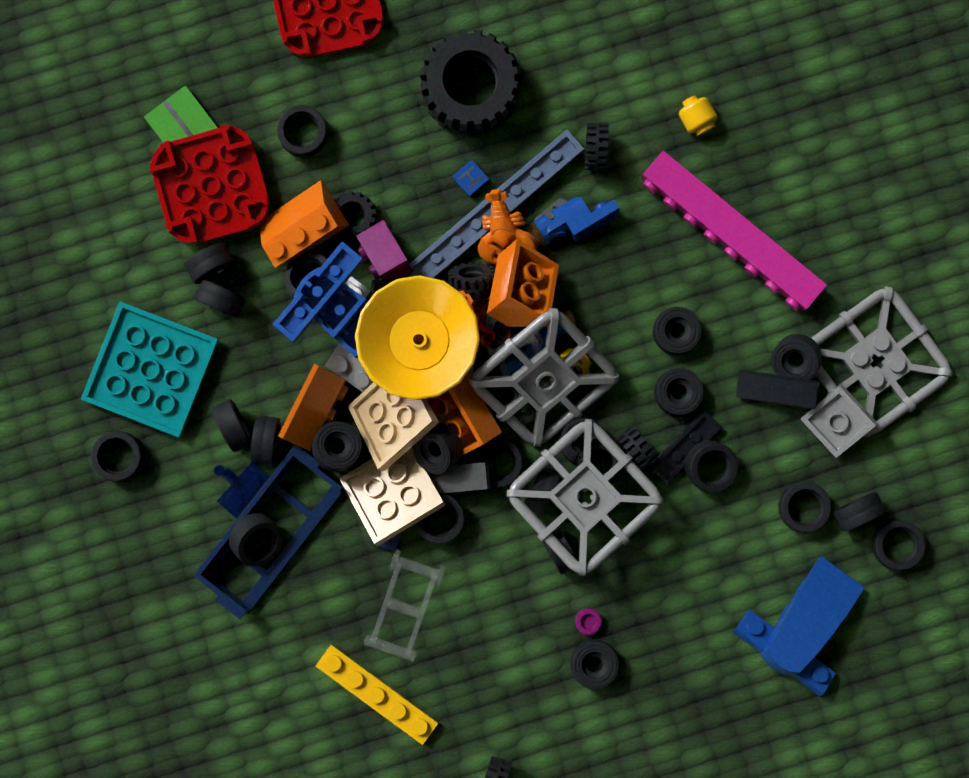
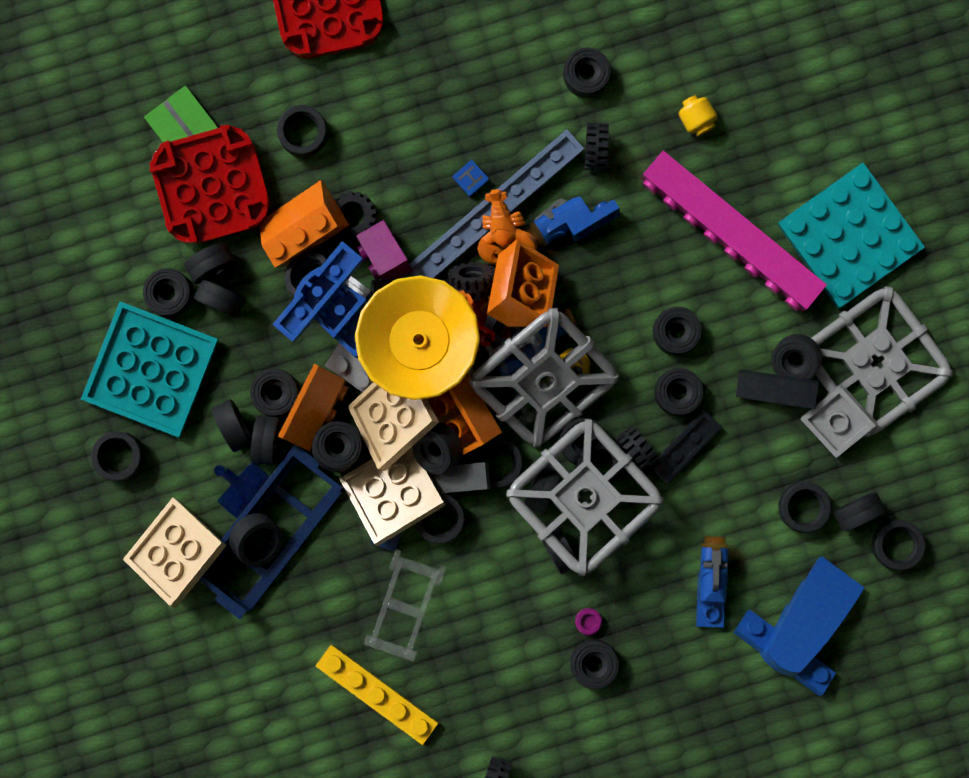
(160, 279): none -> black tyre
(174, 552): none -> tan plate
(260, 388): none -> black tyre
(470, 48): black tyre -> none
(586, 57): none -> black tyre
(712, 582): none -> blue plate
(723, 481): black tyre -> none
(850, 235): none -> teal plate

